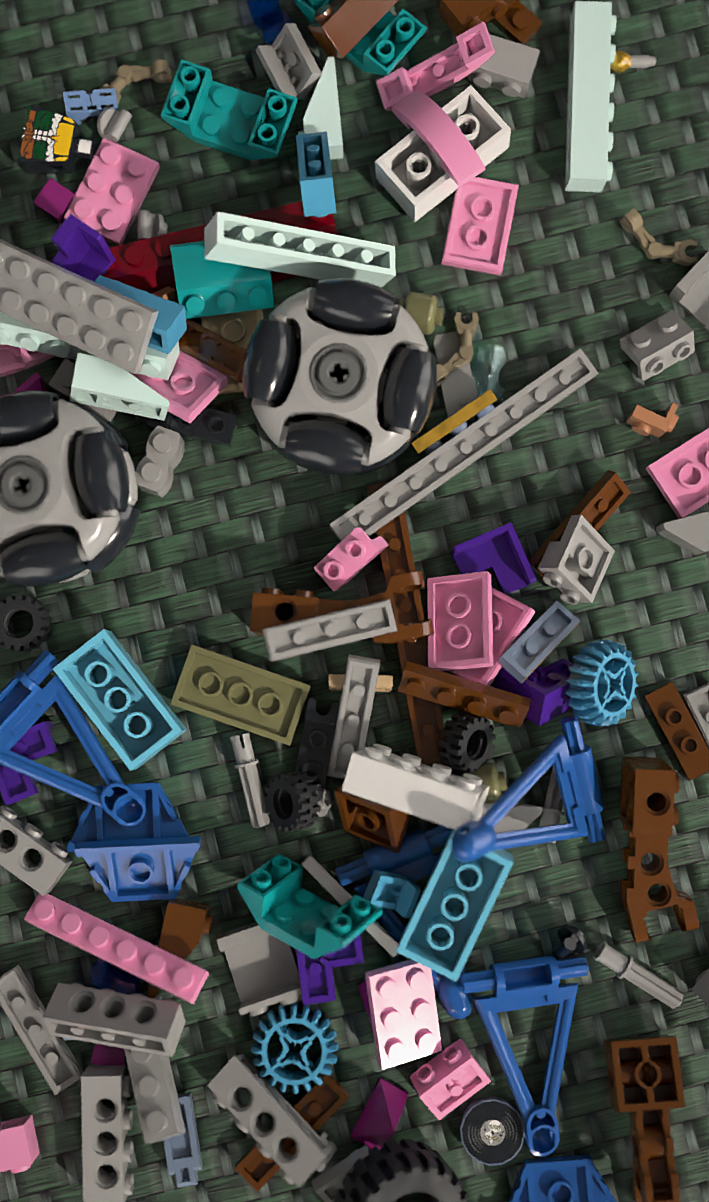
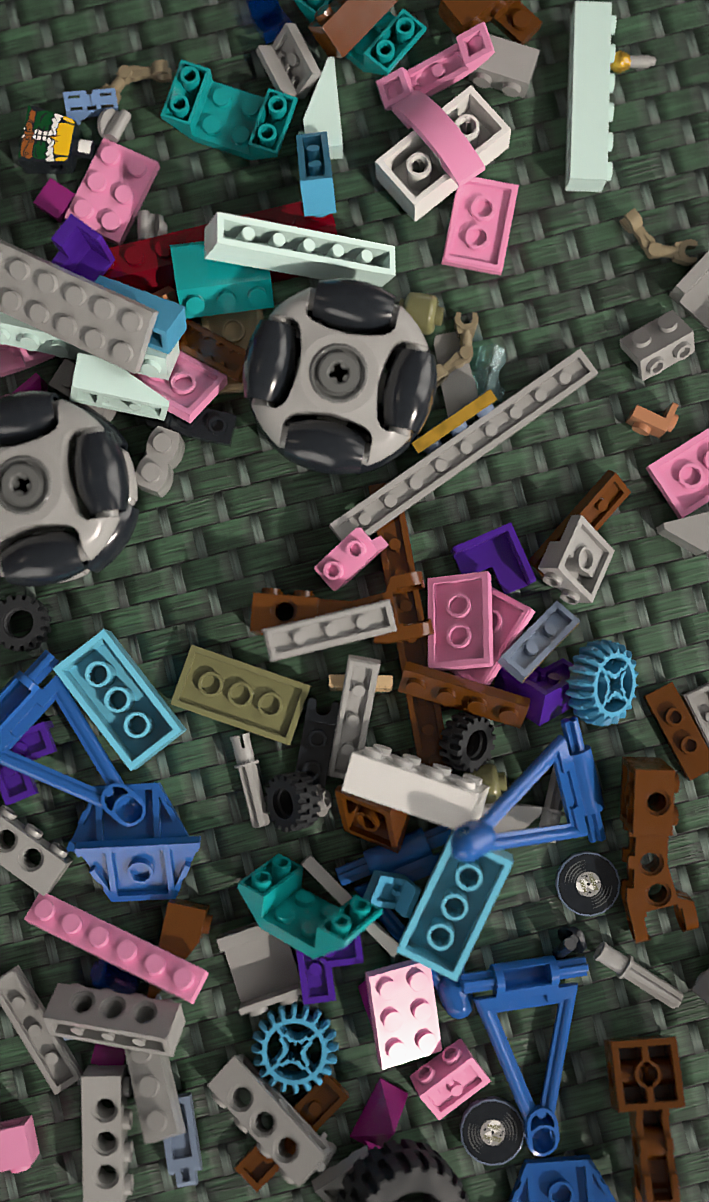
(587, 883): none -> black tile

